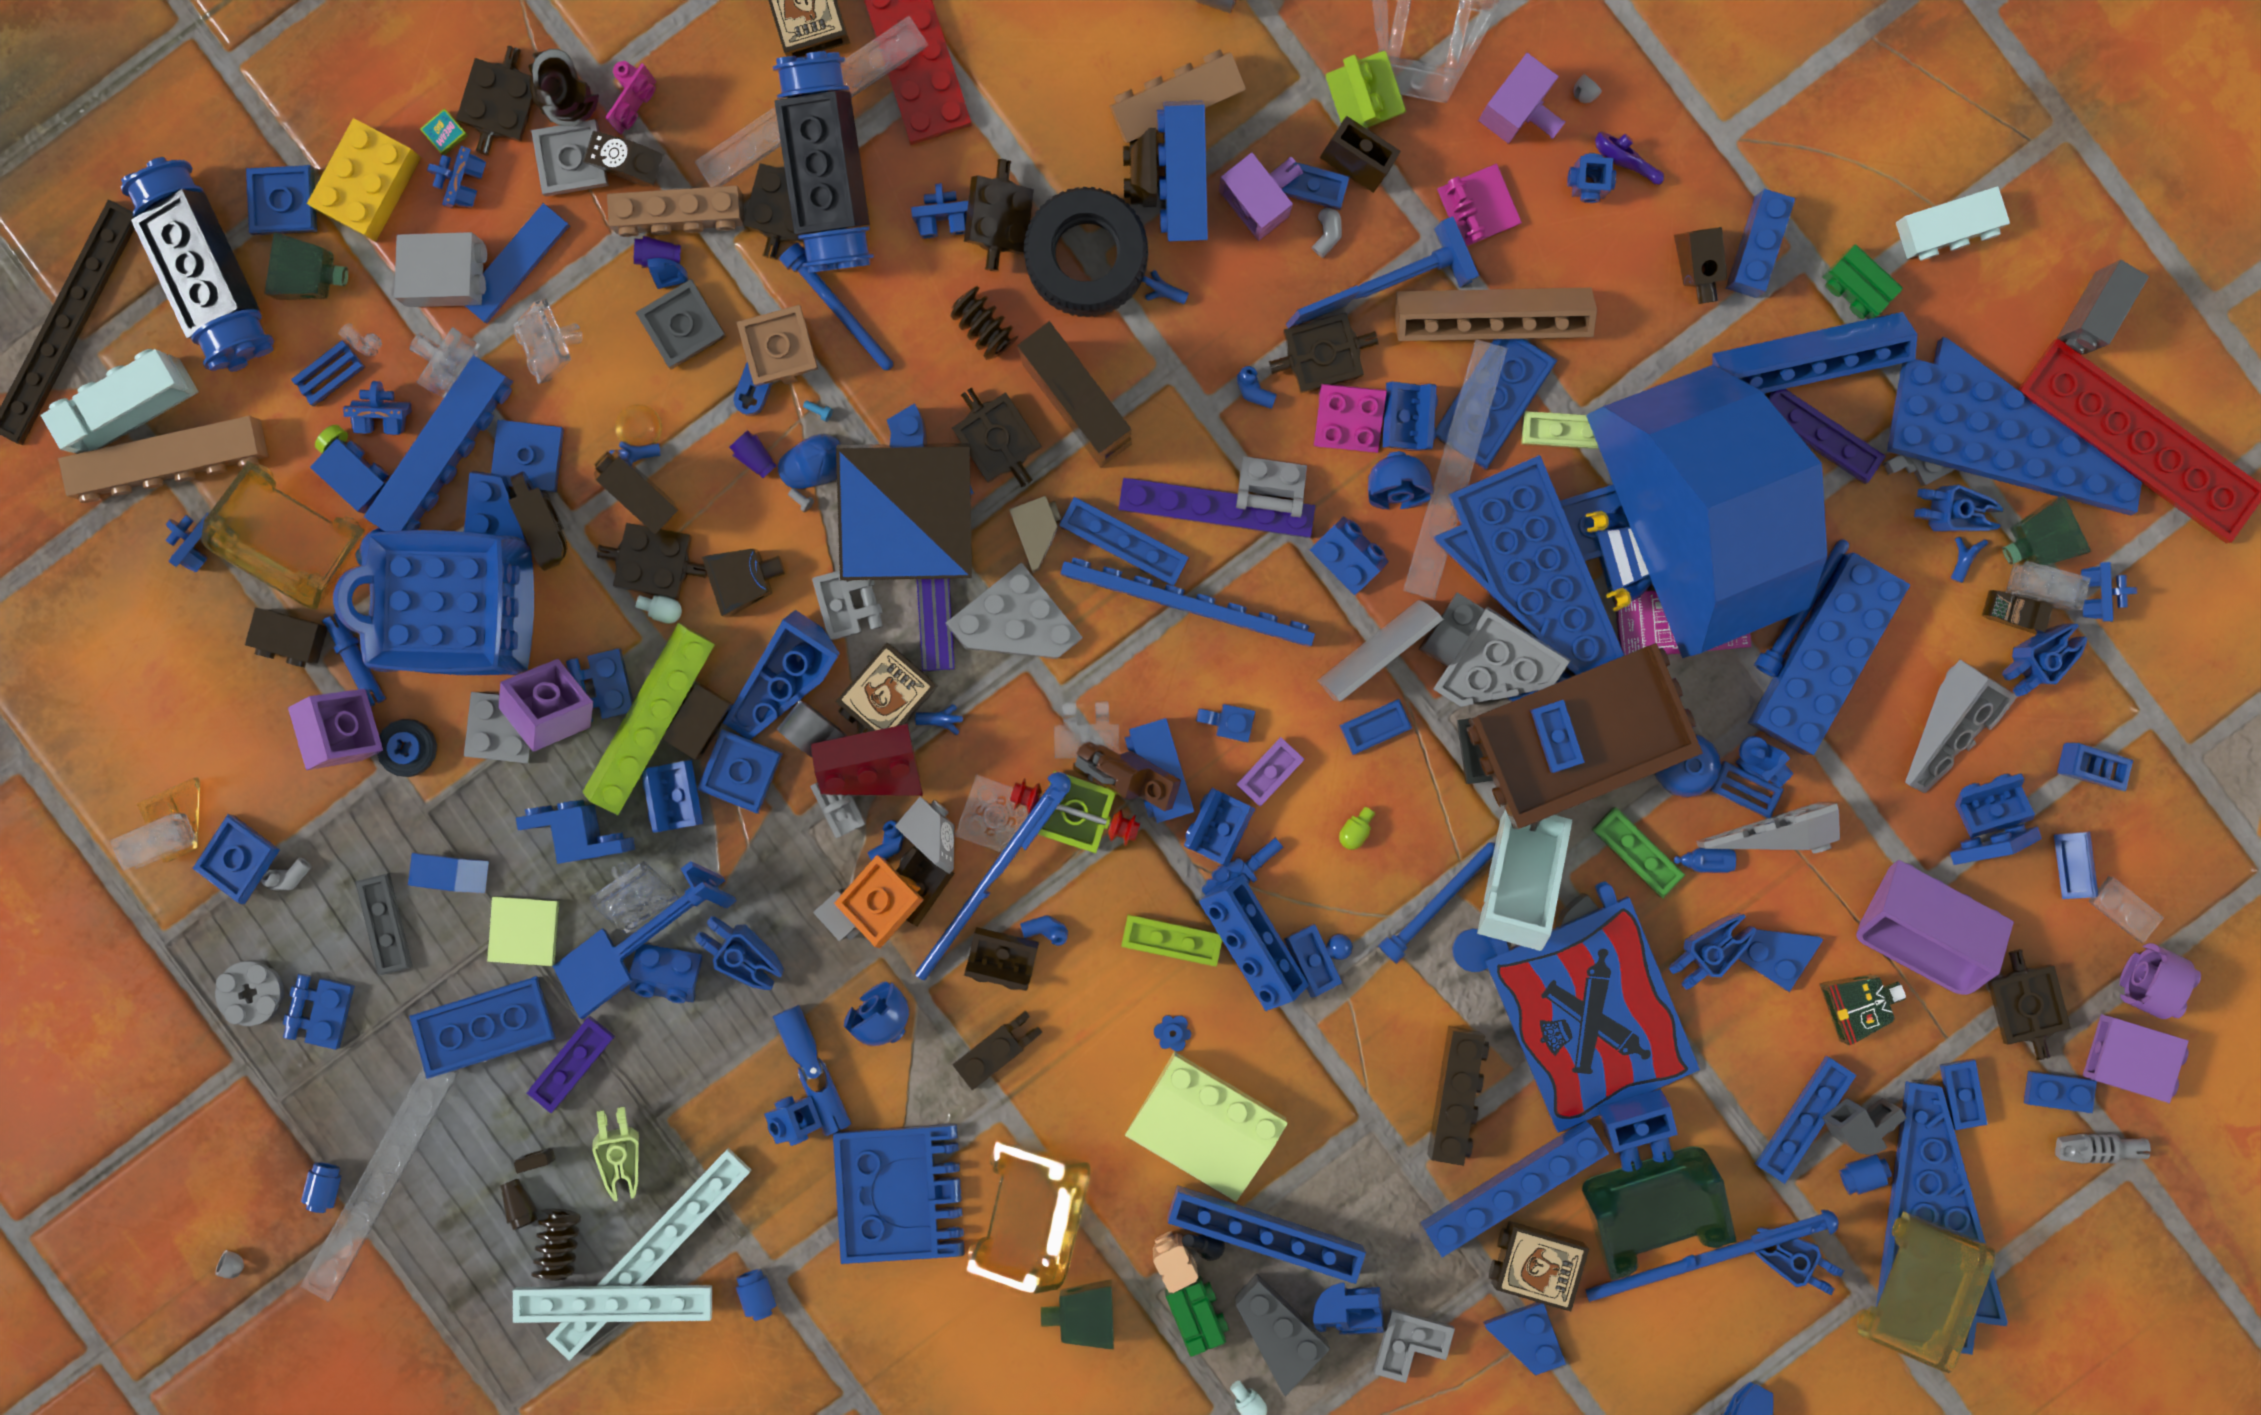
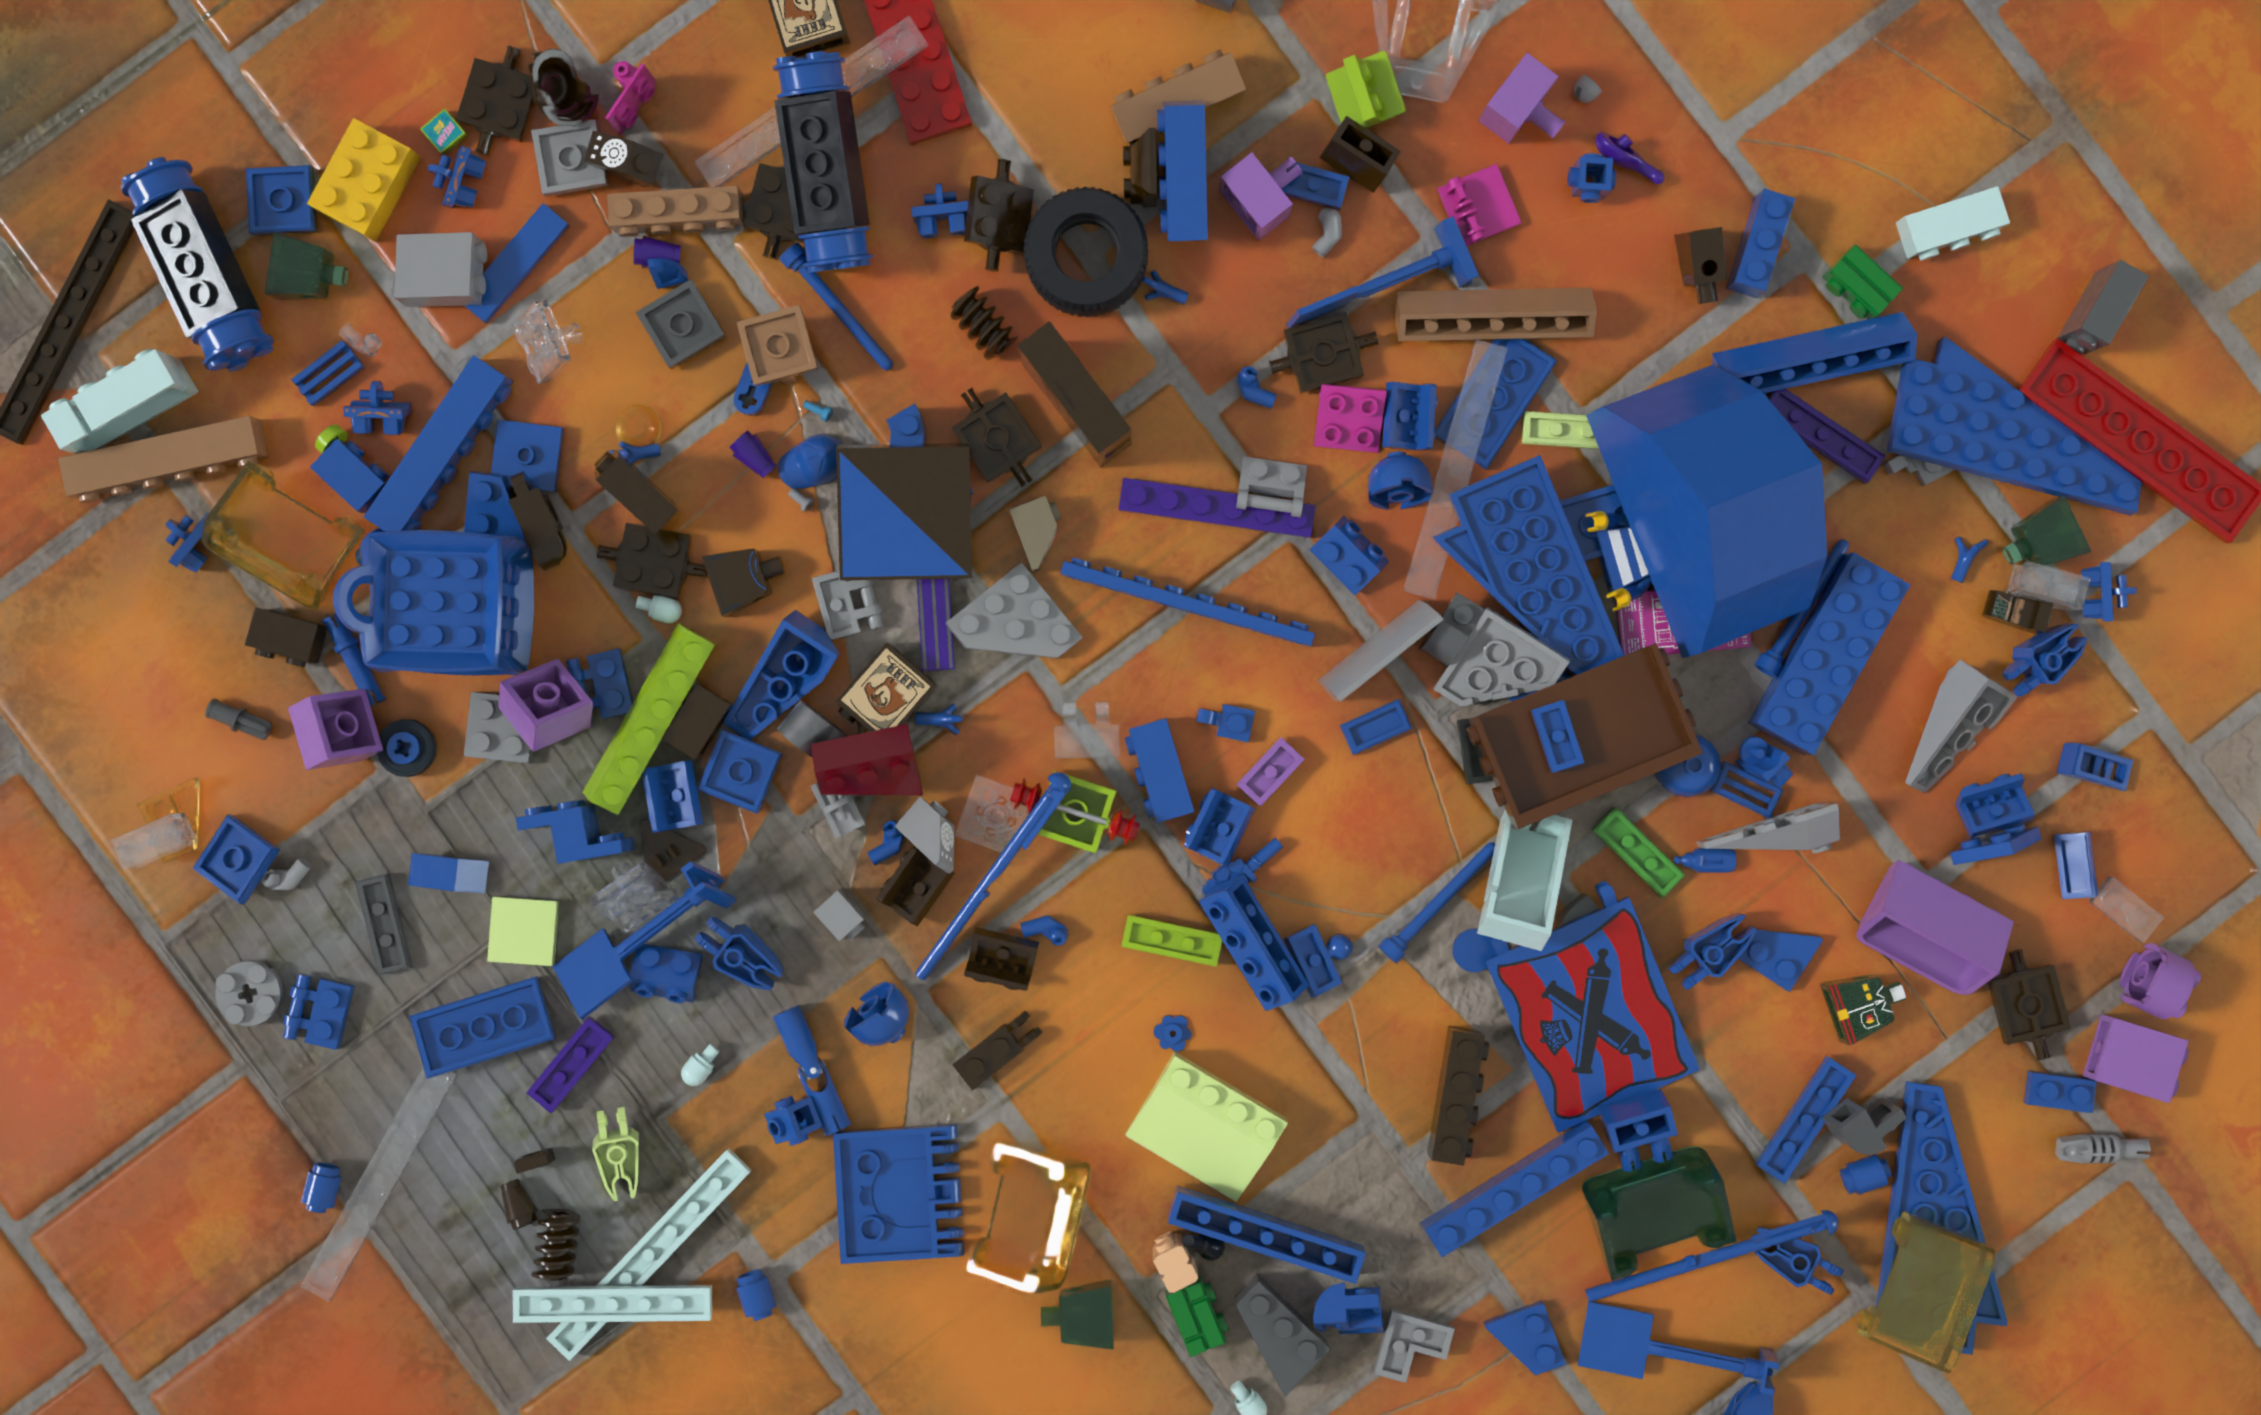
(229, 1265): light grey hinge -> none
(238, 719): none -> dark grey axle
(444, 360): clear plate -> none
(667, 851): none -> dark brown piece
(699, 1066): none -> light aqua cylinder
(879, 901): orange bracket -> none
(1123, 541): blue plate -> none
(1127, 775): reddish brown plate -> none
(1356, 830): lime cylinder -> none
(1538, 1265): brick -> none
(1620, 1340): none -> blue piece
(1957, 509): blue hinge -> none
(1963, 1094): blue plate -> none

